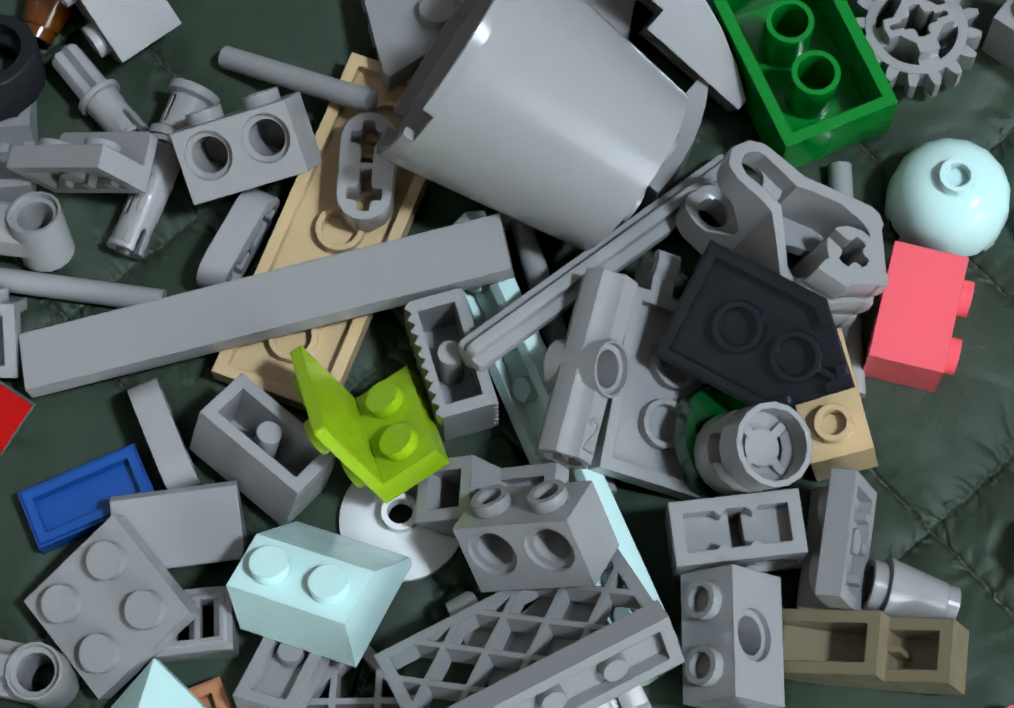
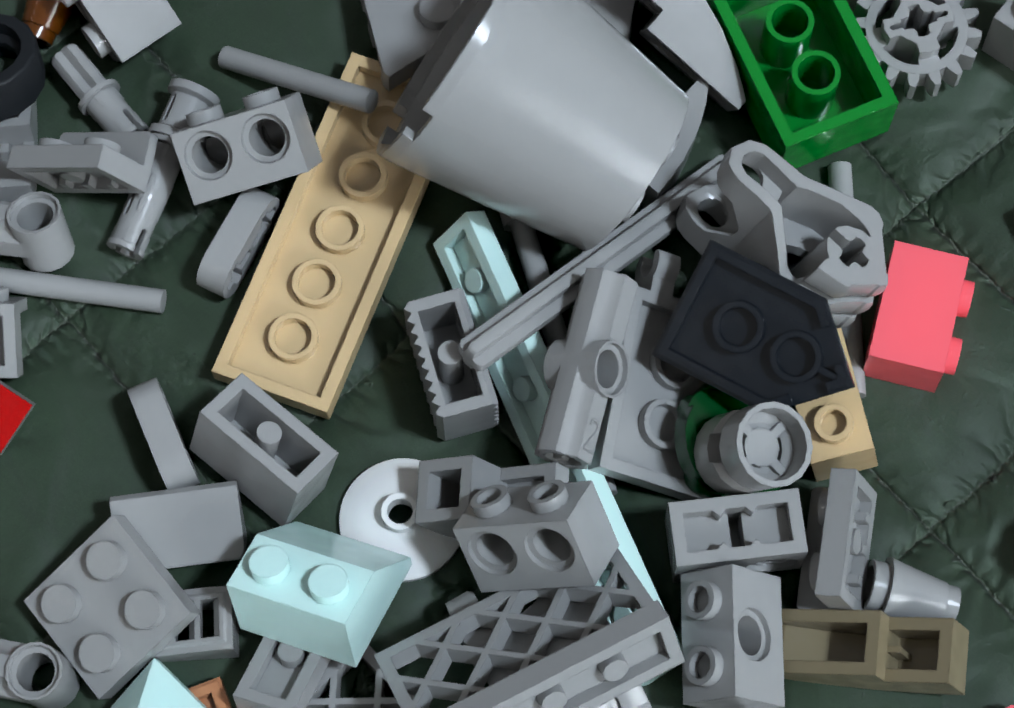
(79, 499): blue tile -> none
(264, 305): light grey tile -> none
(354, 170): light grey beam -> none
(379, 437): lime bracket -> none
(948, 197): light aqua cylinder -> none

